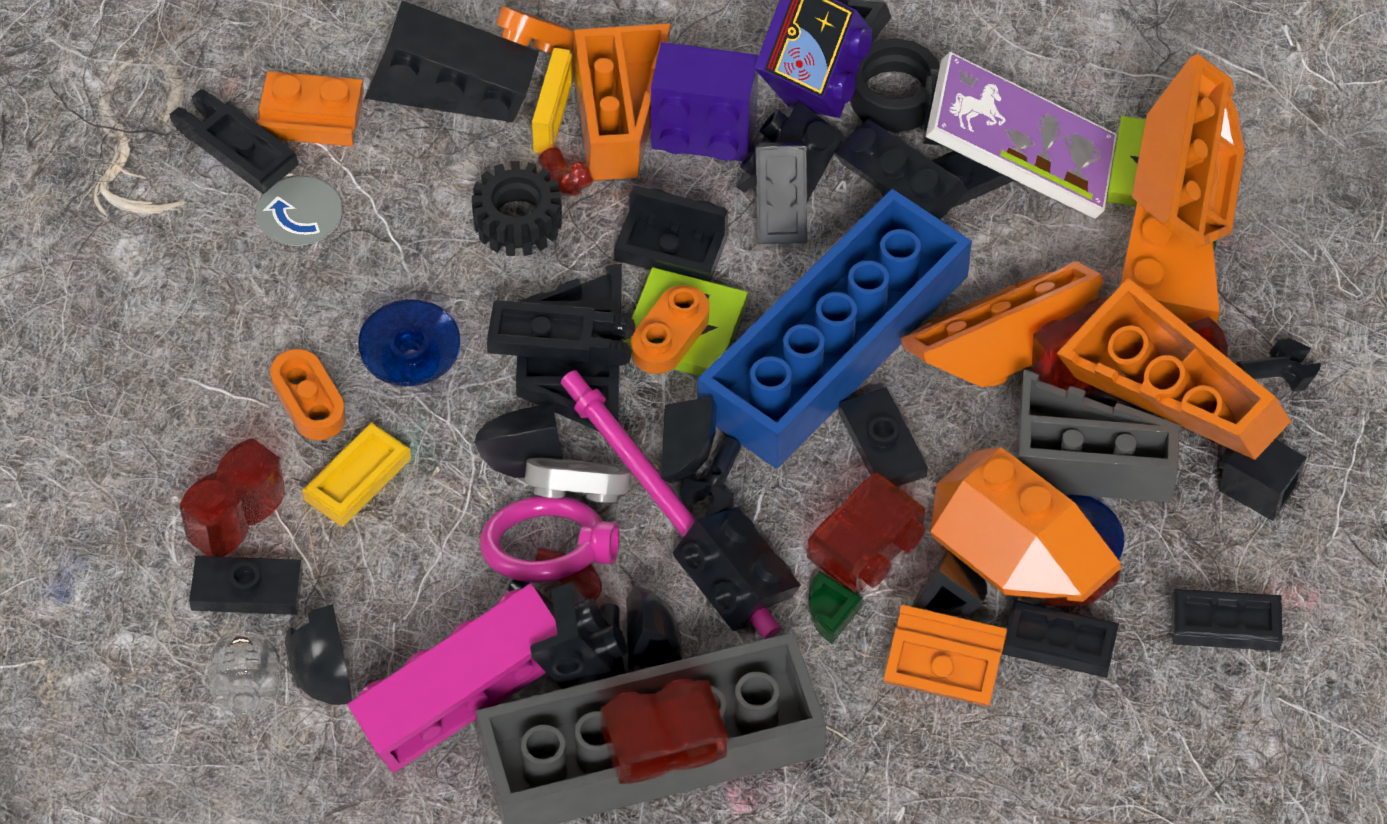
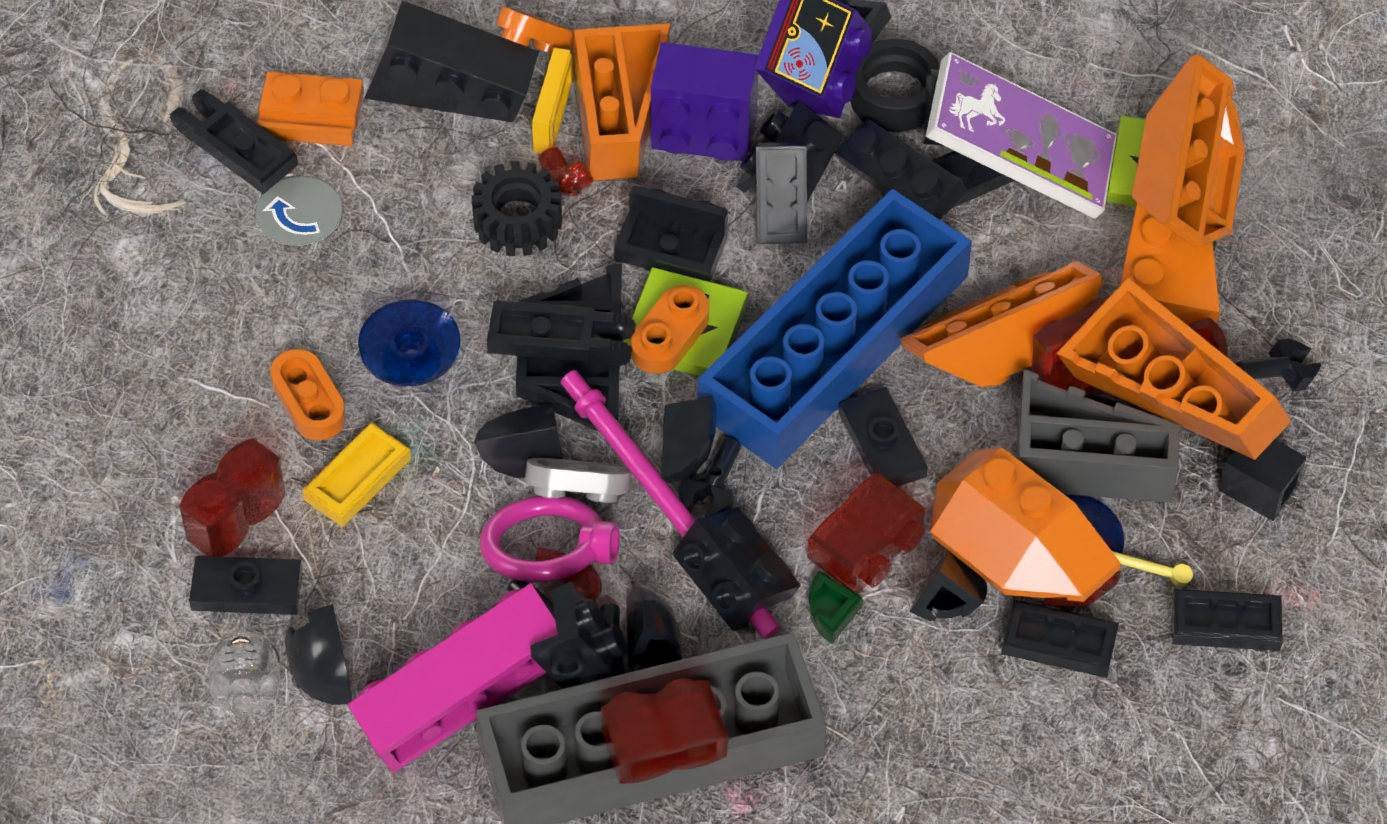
(945, 656): orange plate -> none
(1179, 575): none -> light yellow hinge

